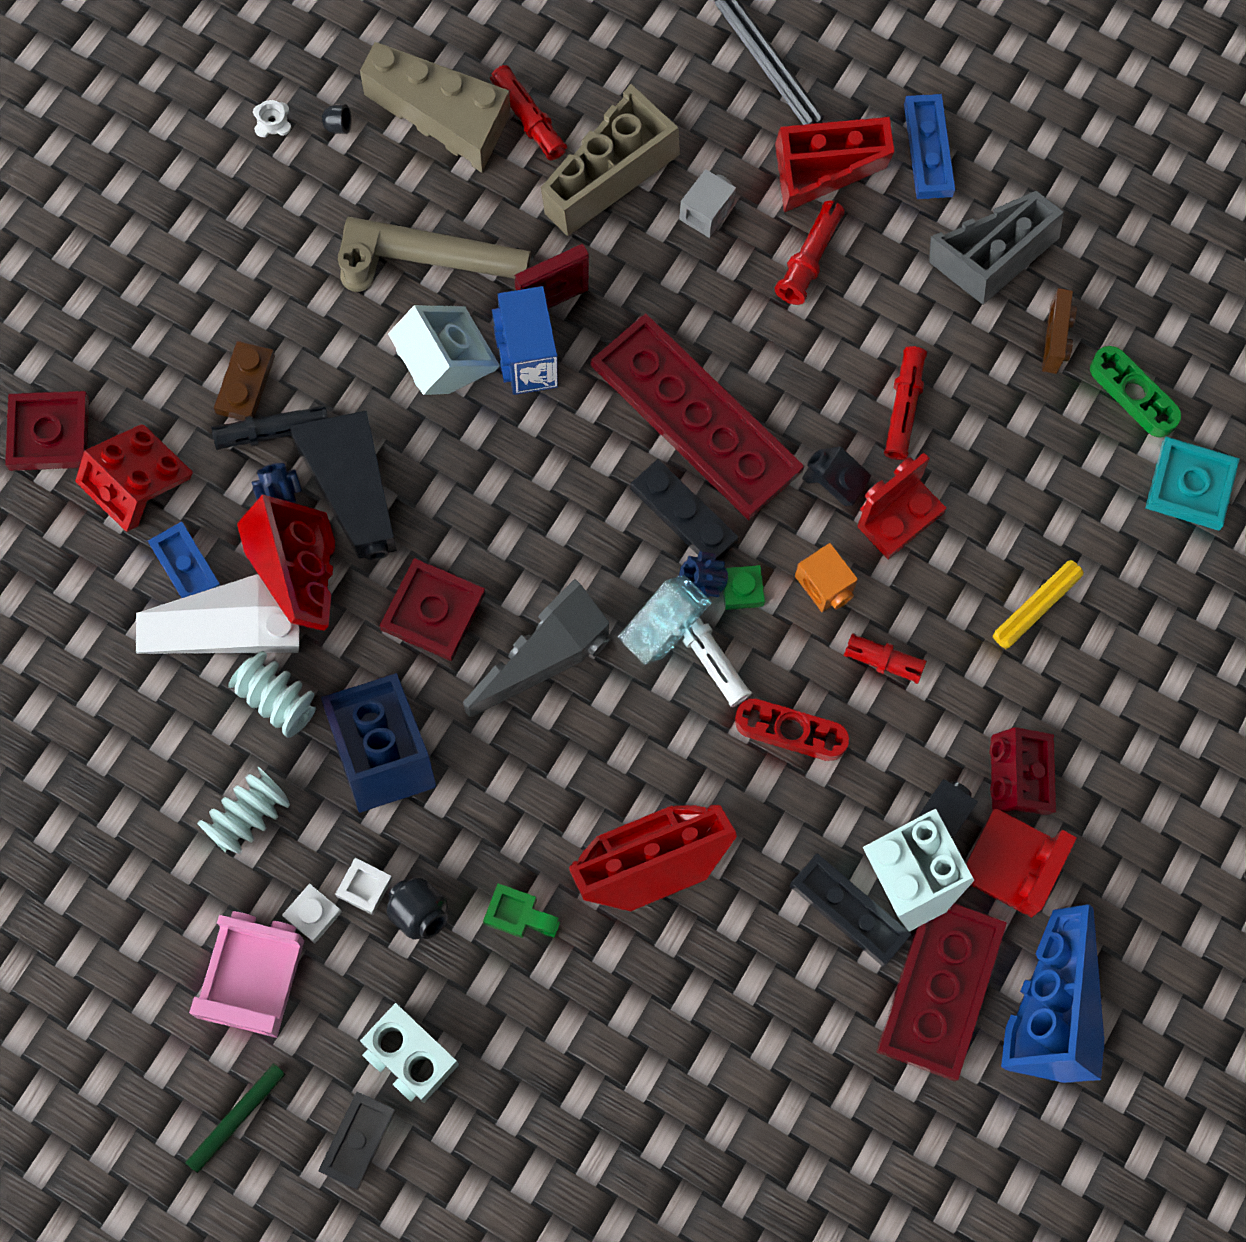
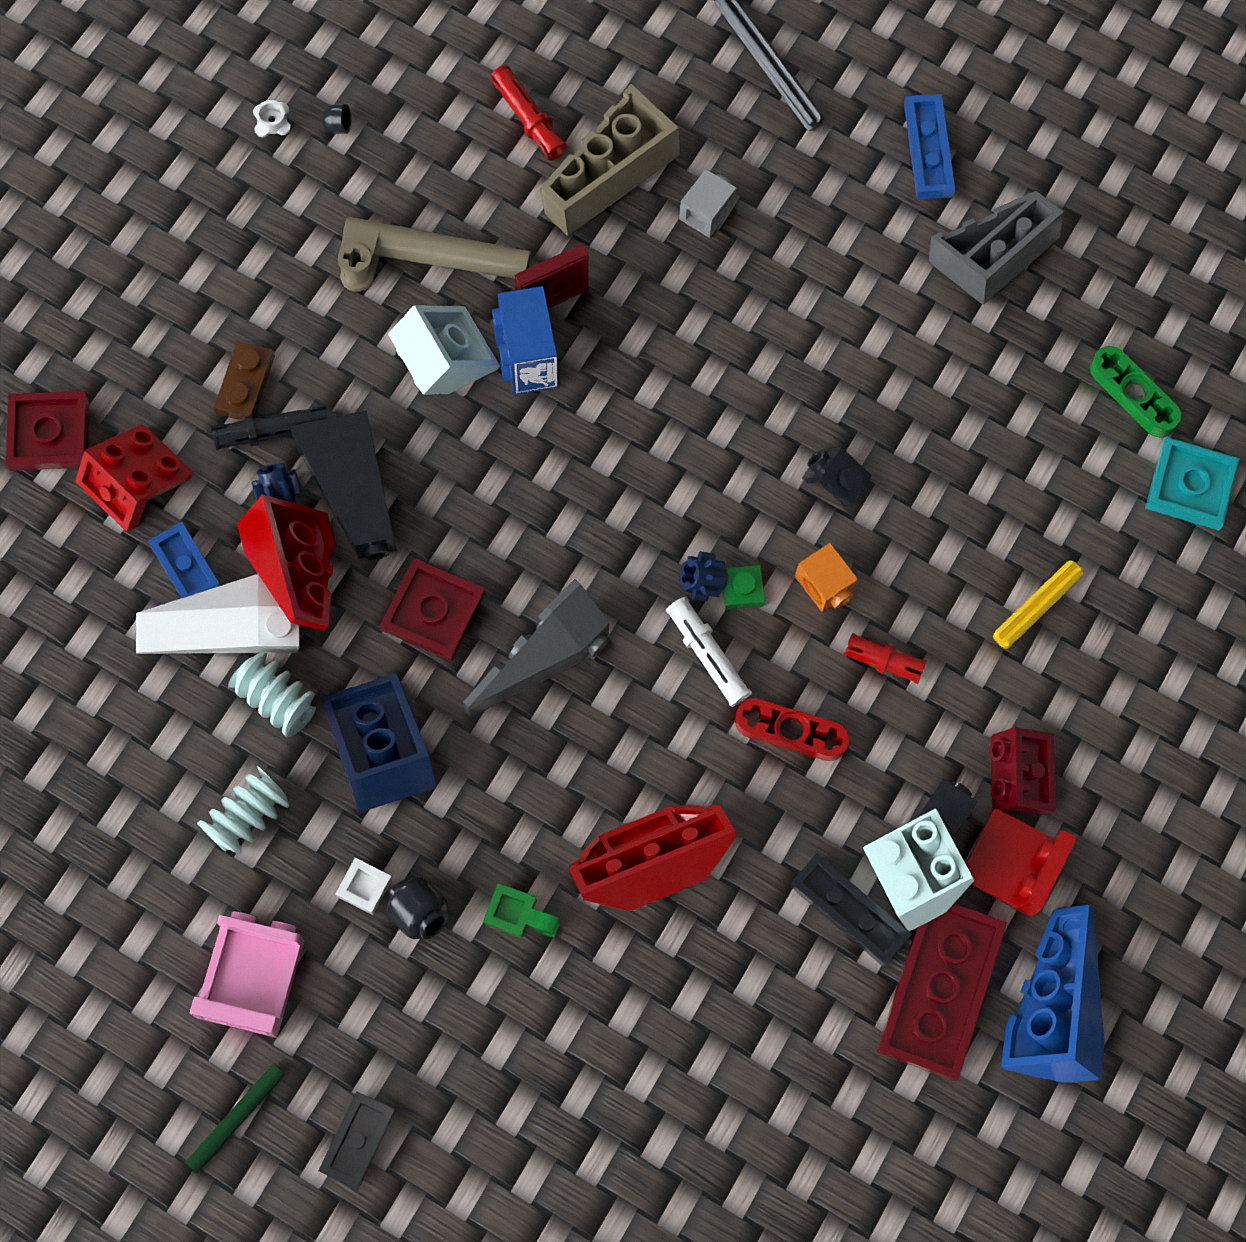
(312, 913): white plate -> none
(416, 1046): light aqua brick -> none
(439, 101): dark tan wedge -> none
(664, 619): clear light blue brick -> none
(683, 511): black plate -> none
(697, 416): dark red plate -> none
(804, 265): red pin -> none
(830, 156): red wedge -> none
(899, 508): red bracket -> none
(908, 388): red pin -> none
(1060, 318): reddish brown plate -> none

